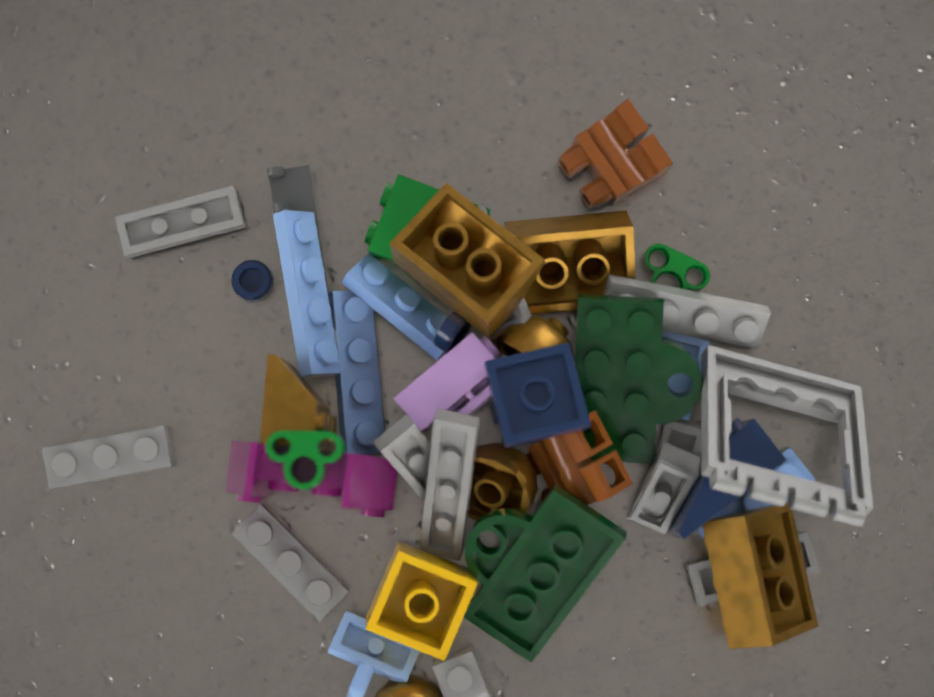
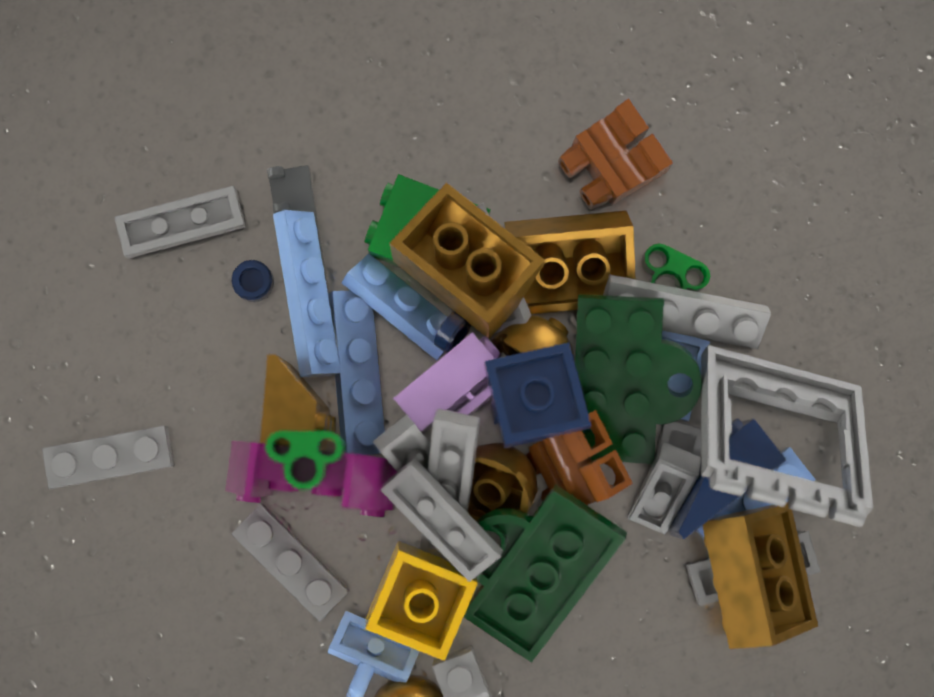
(441, 519): none -> light grey plate

